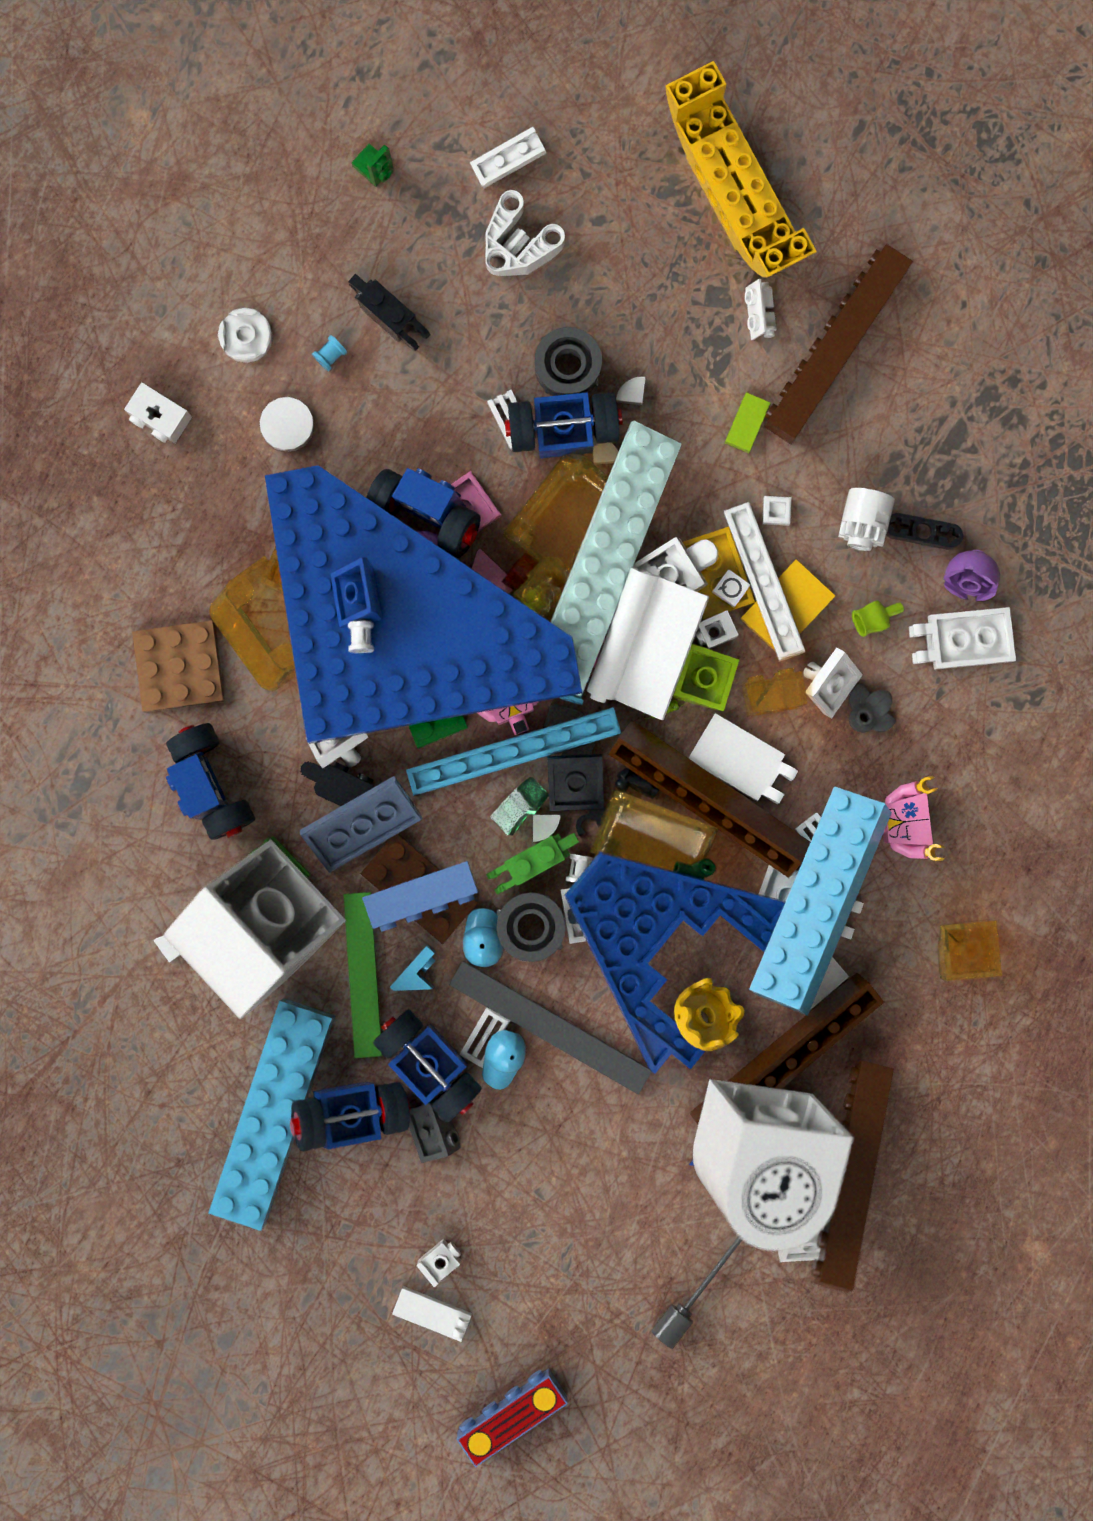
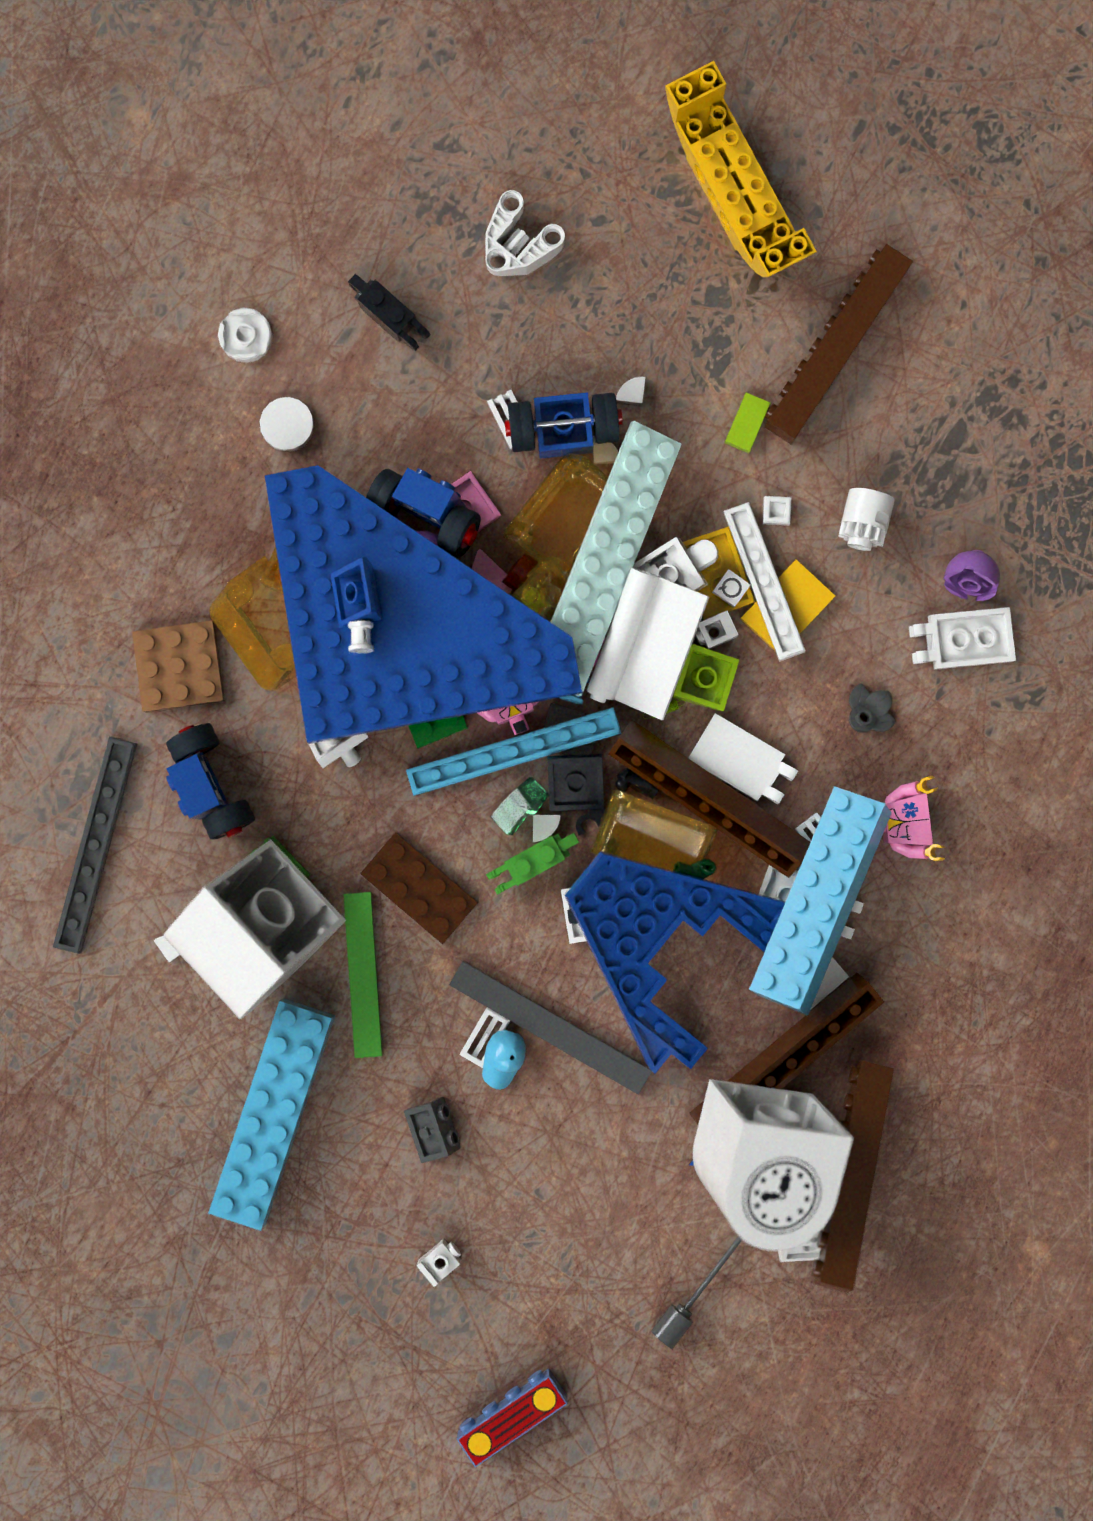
(94, 845): none -> dark grey tile
(146, 402): white brick -> none
(329, 353): medium azure bush -> none
(335, 783): black hinge -> none
(349, 1115): brick -> none
(361, 824): sand blue tile -> none
(374, 164): green bracket -> none
(410, 978): medium azure slope -> none
(419, 895): medium blue brick -> none
(428, 1065): brick -> none
(432, 1313): white hinge -> none
(482, 929): medium azure cap -> none
(508, 157): white hinge -> none
(527, 949): dark grey piece -> none
(570, 342): dark grey piece -> none
(578, 866): white bush -> none
(721, 1013): yellow plate -> none
(758, 297): white hinge -> none
(774, 695): clear yellow slope -> none
(832, 682): white tile -> none
(874, 617): lime piece -> none
(904, 520): black beam -> none
(969, 950): clear yellow slope -> none

